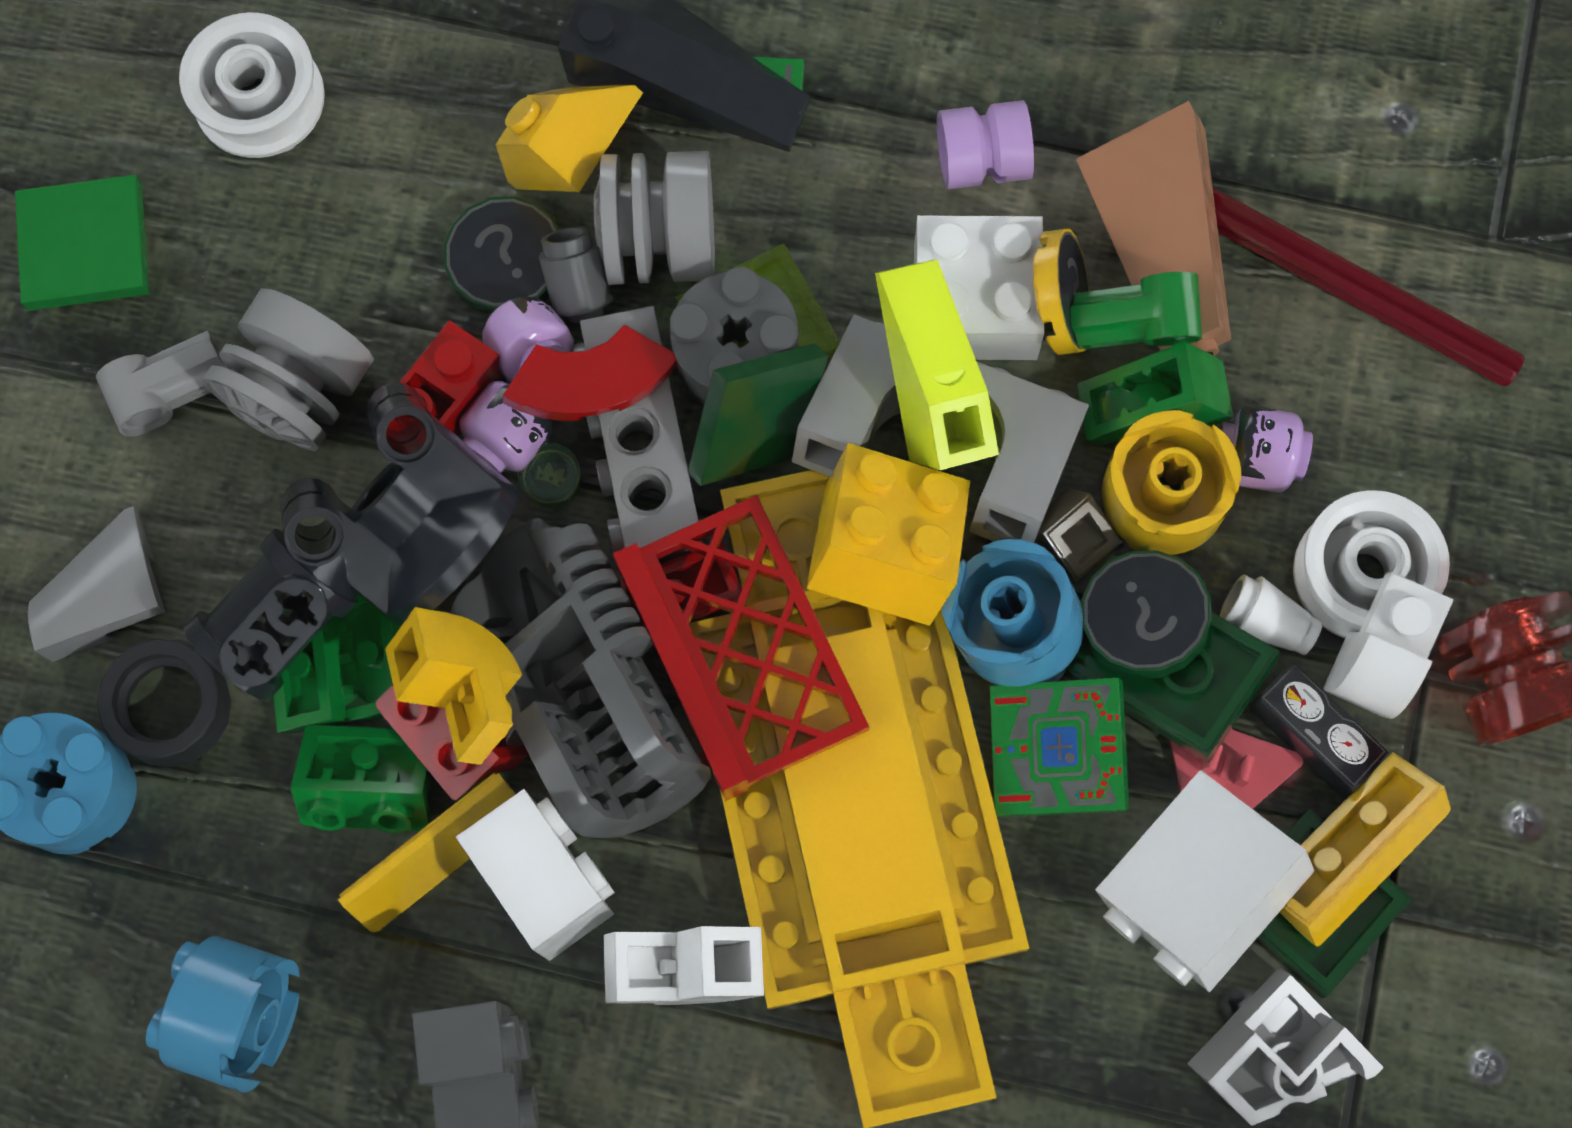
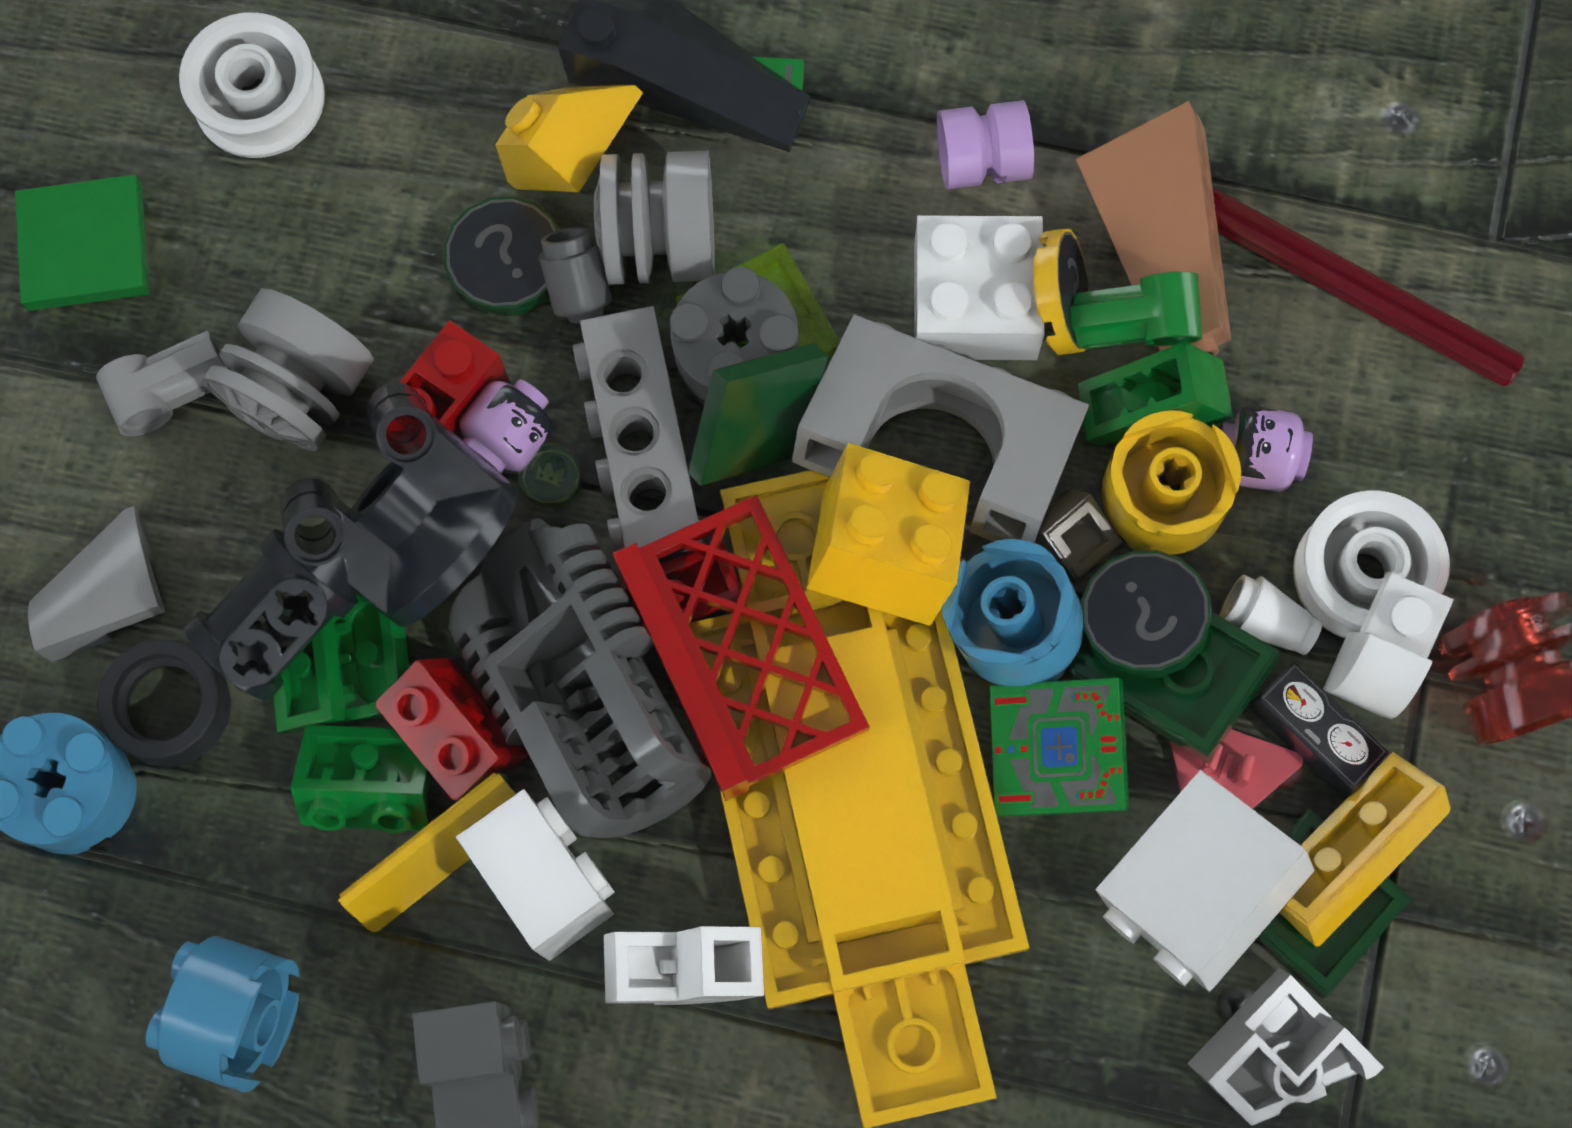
(456, 667): yellow brick -> none
(520, 326): lavender head -> none
(590, 381): red tile -> none
(934, 369): neon yellow slope -> none

